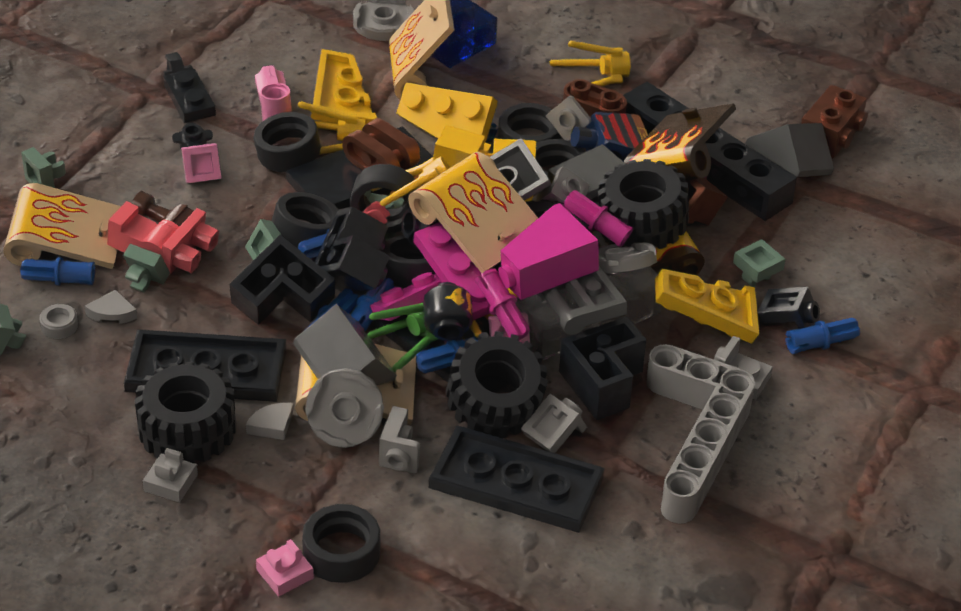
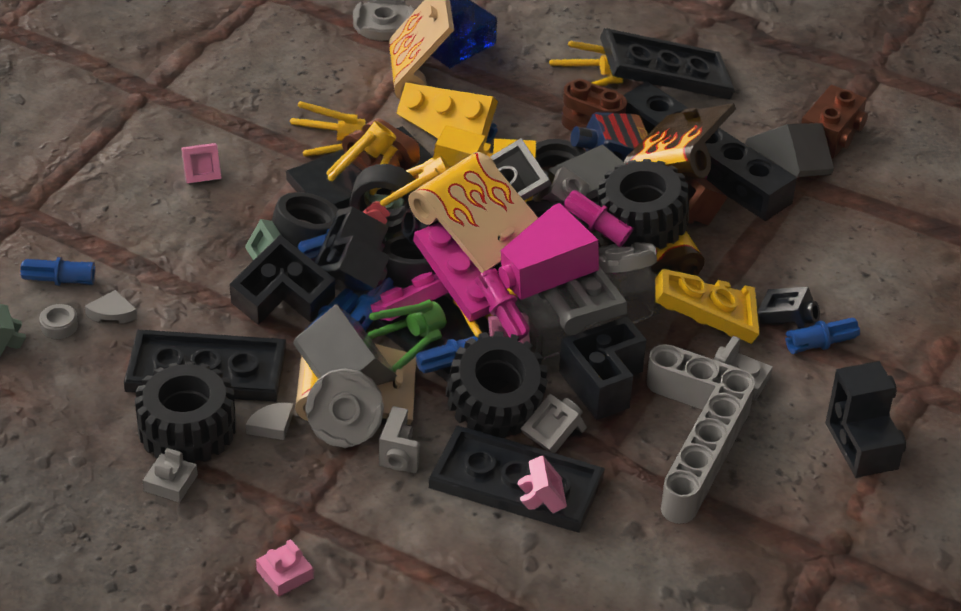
(41, 168): sand green tile -> none
(59, 225): tan door -> none
(144, 267): sand green tile -> none
(172, 237): coral hips -> none
(187, 90): black hinge -> none
(192, 135): black plate -> none
(272, 92): bright pink piece -> none
(286, 126): black tyre -> none
(340, 87): yellow wing -> none
(341, 567): black tyre -> none
(375, 142): none -> yellow plant
(447, 311): black head -> none
(526, 116): black tyre -> none
(542, 486): none -> bright pink tile
(567, 116): light grey bracket -> none
(666, 63): none -> black tile
(758, 262): sand green tile -> none
(862, 420): none -> black brick

